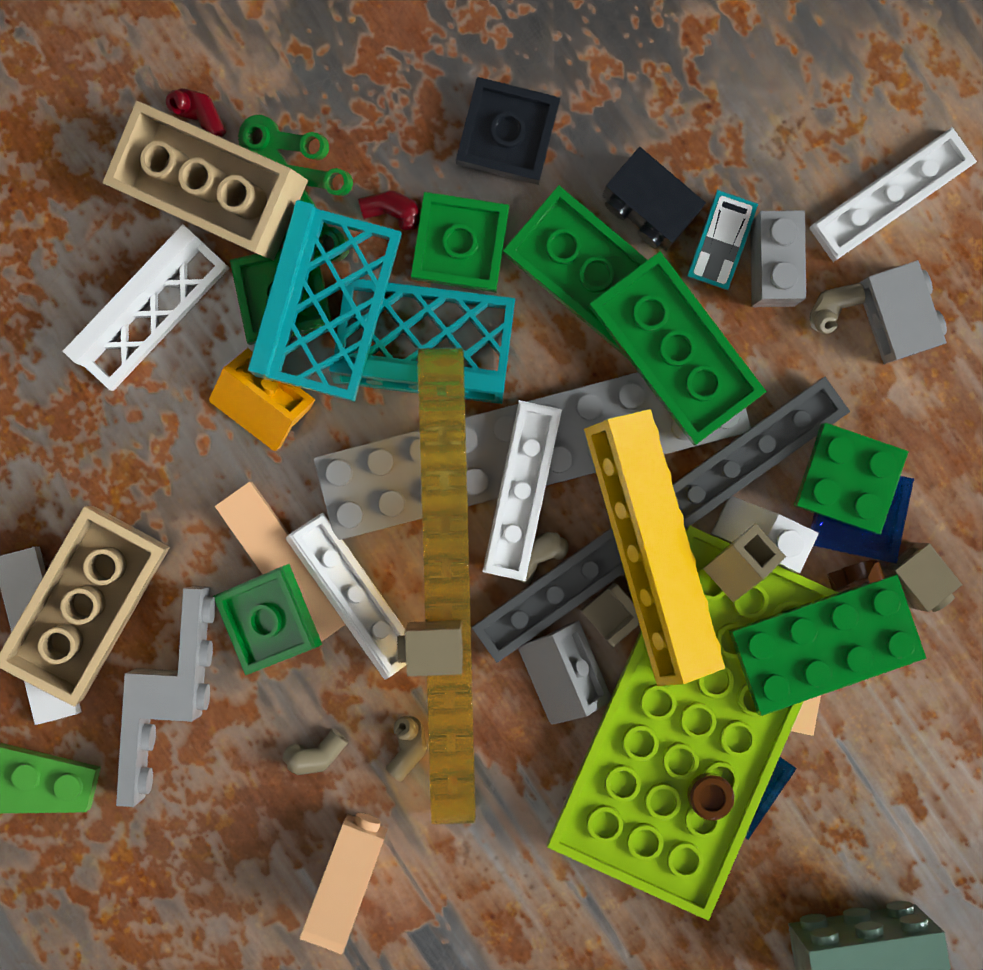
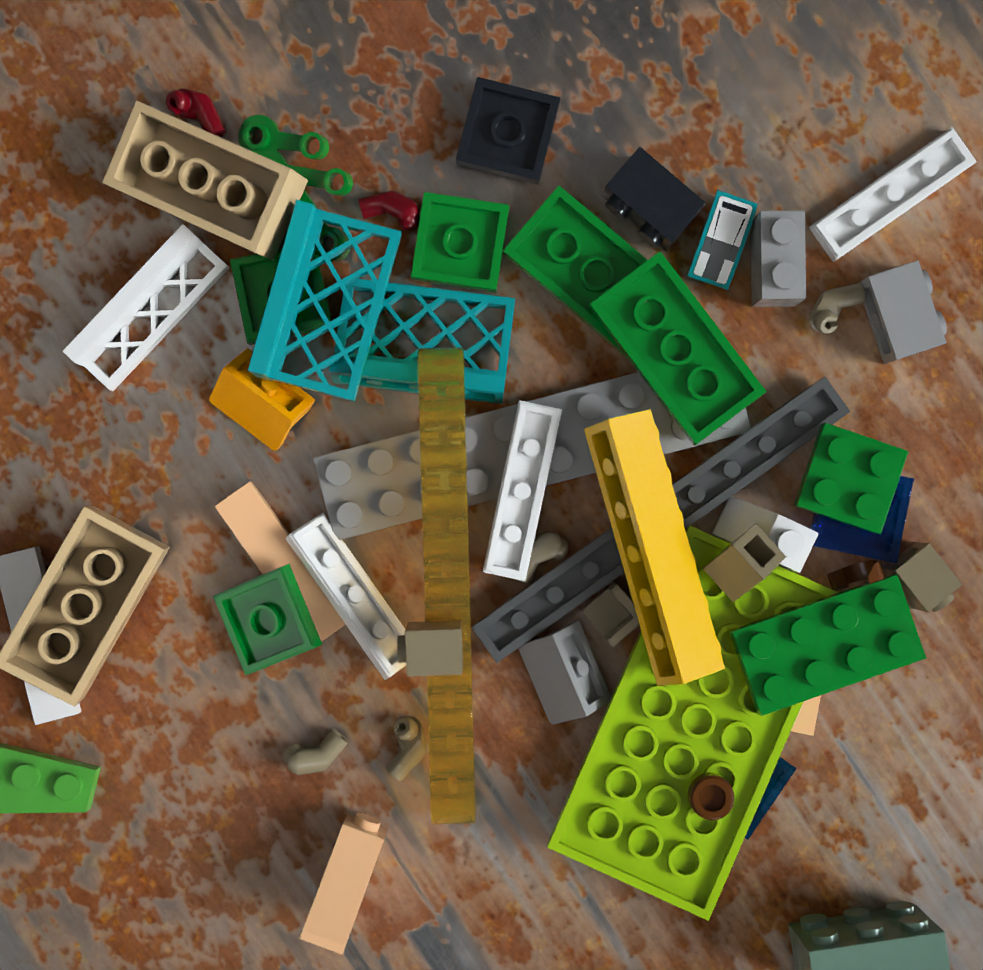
(164, 696): light grey bracket -> none

